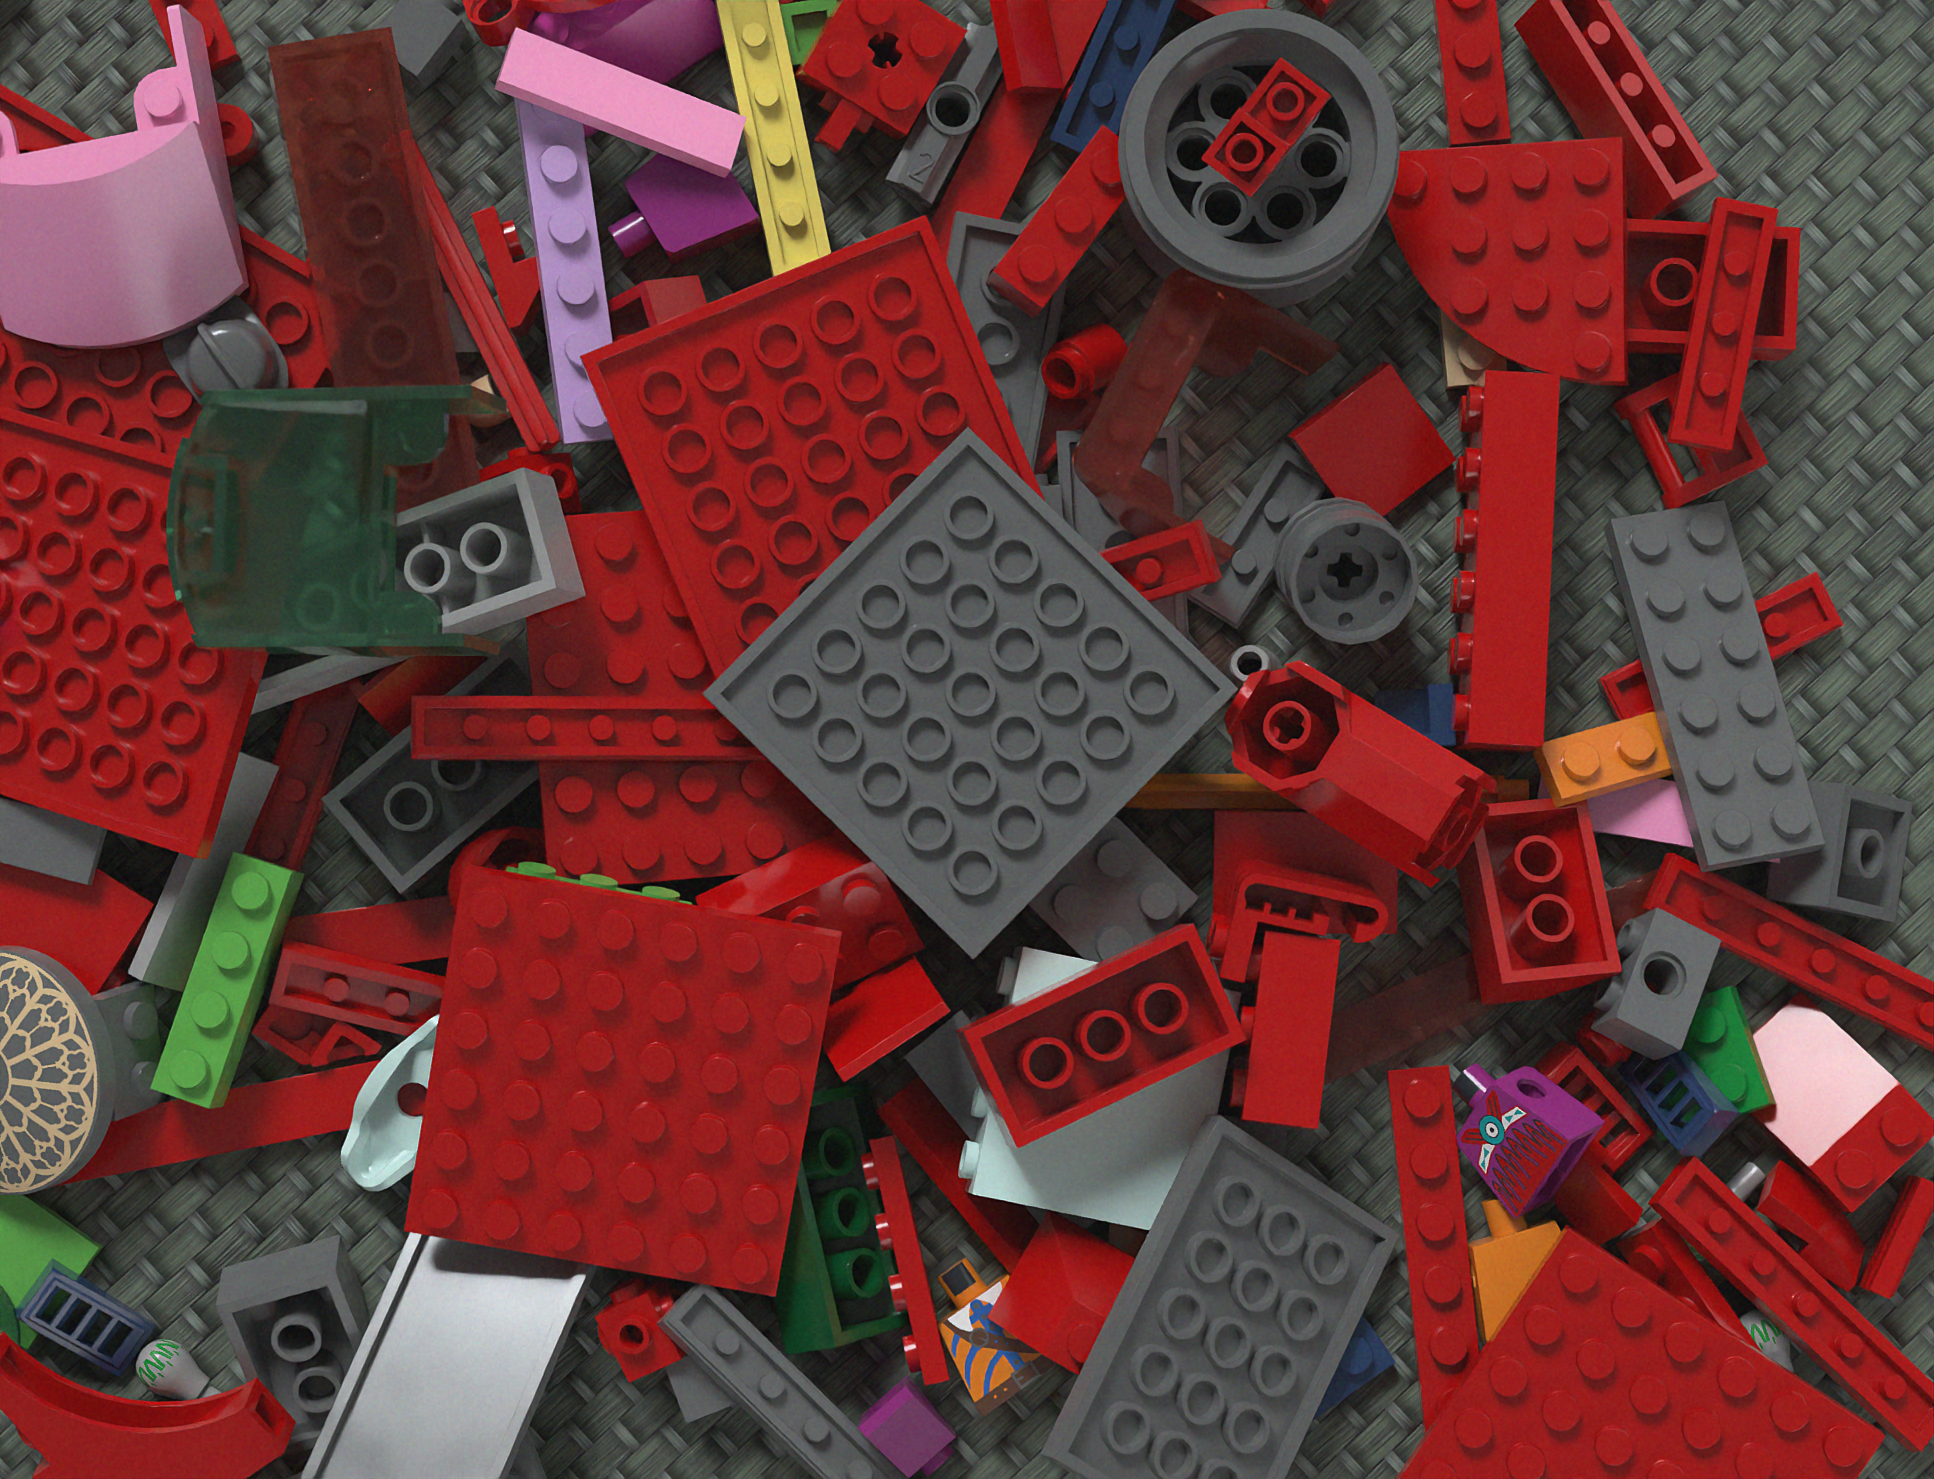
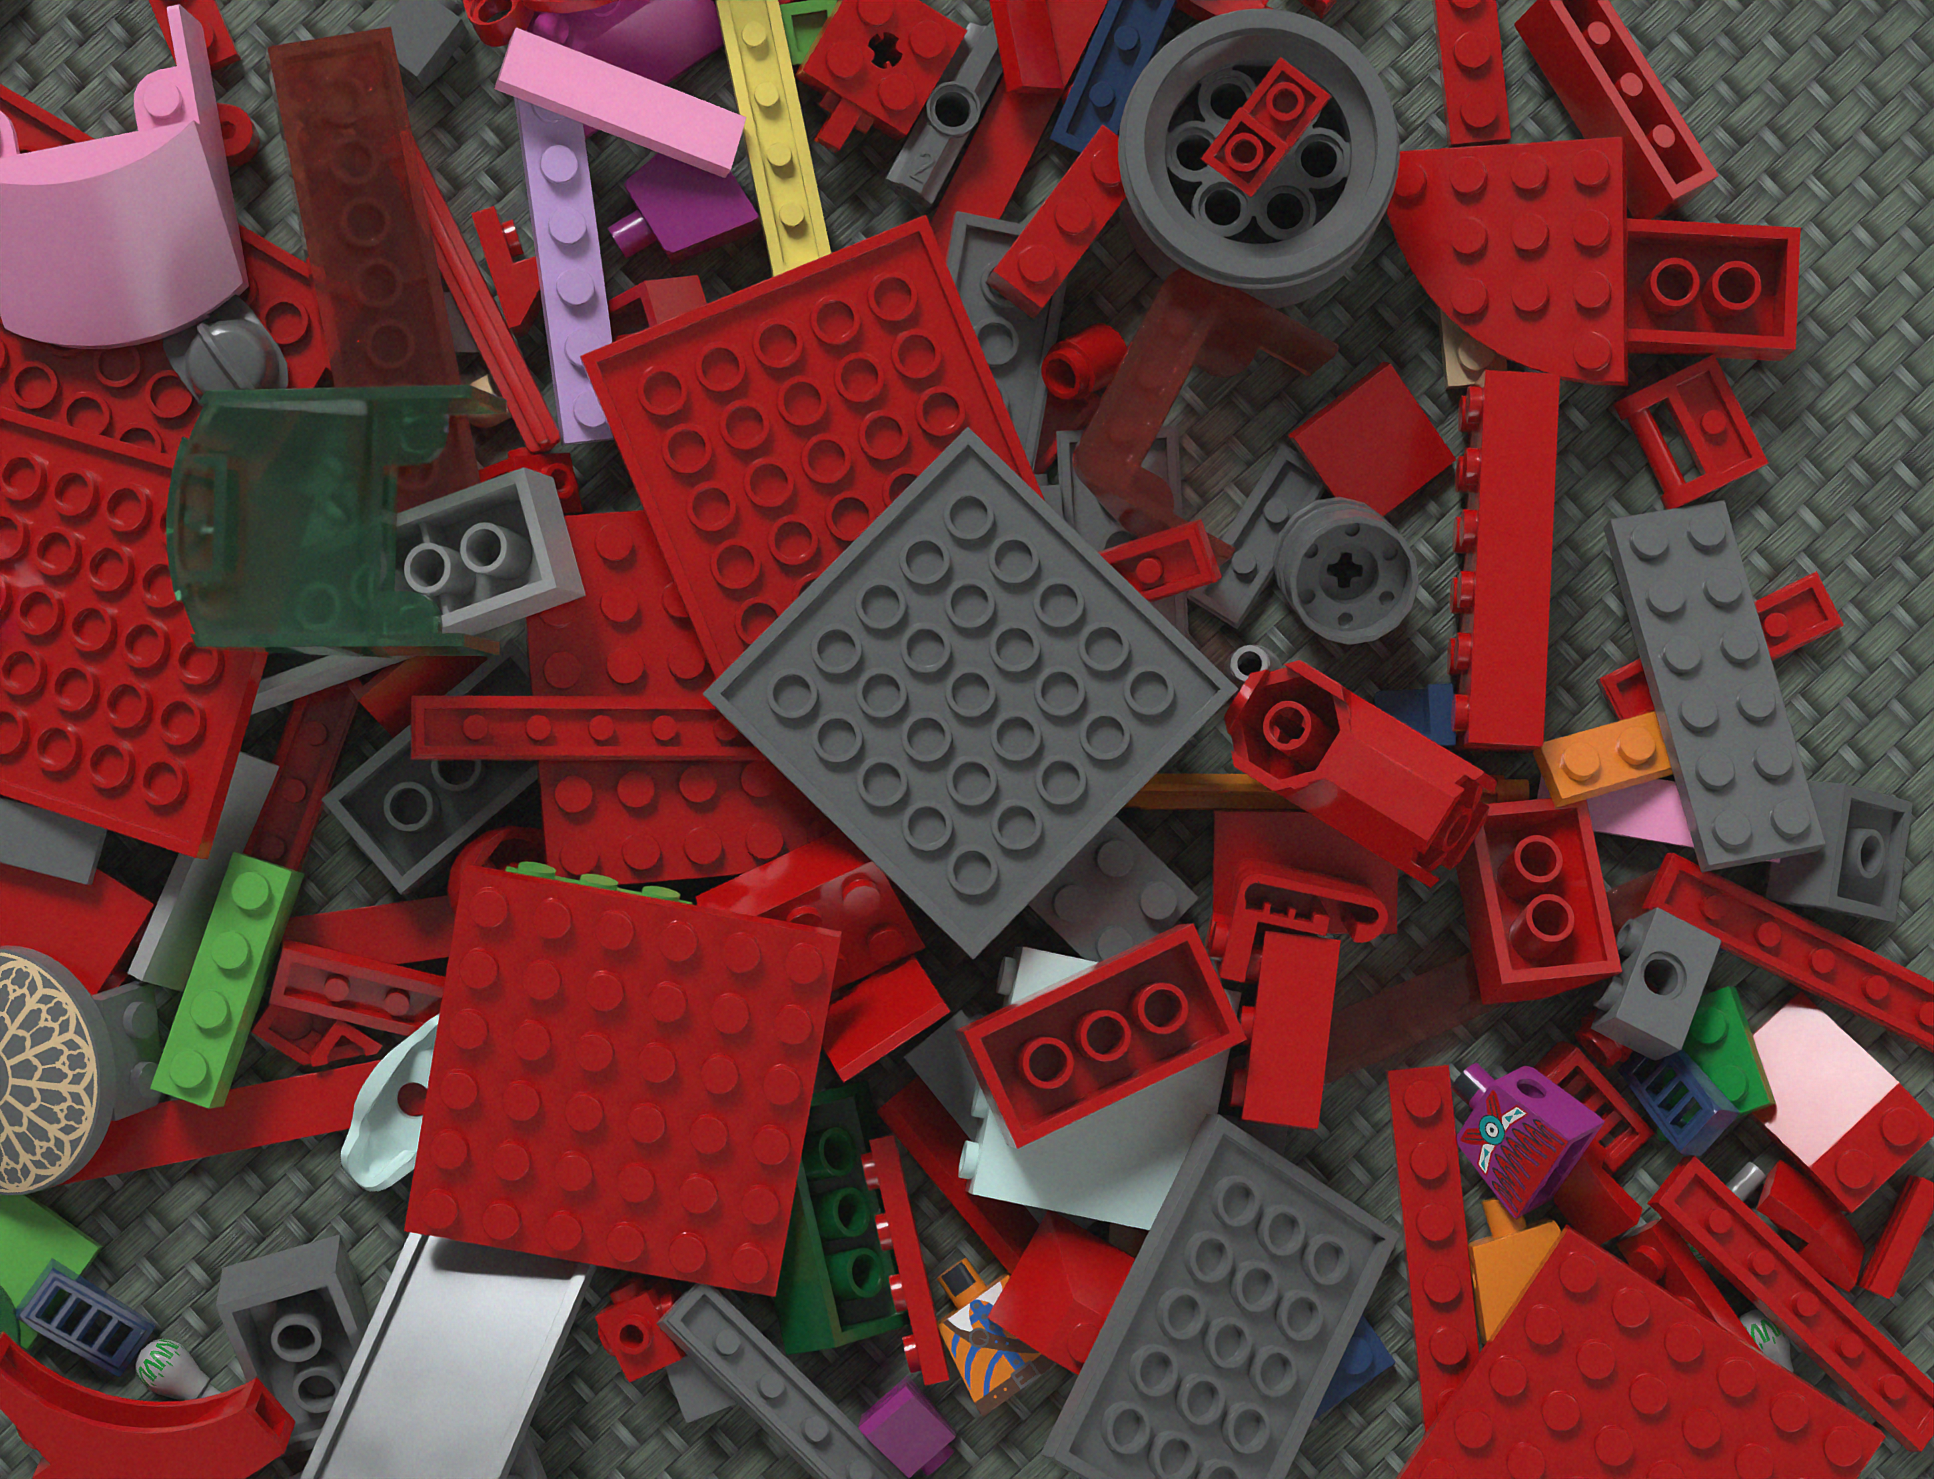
(1722, 325): red plate -> none

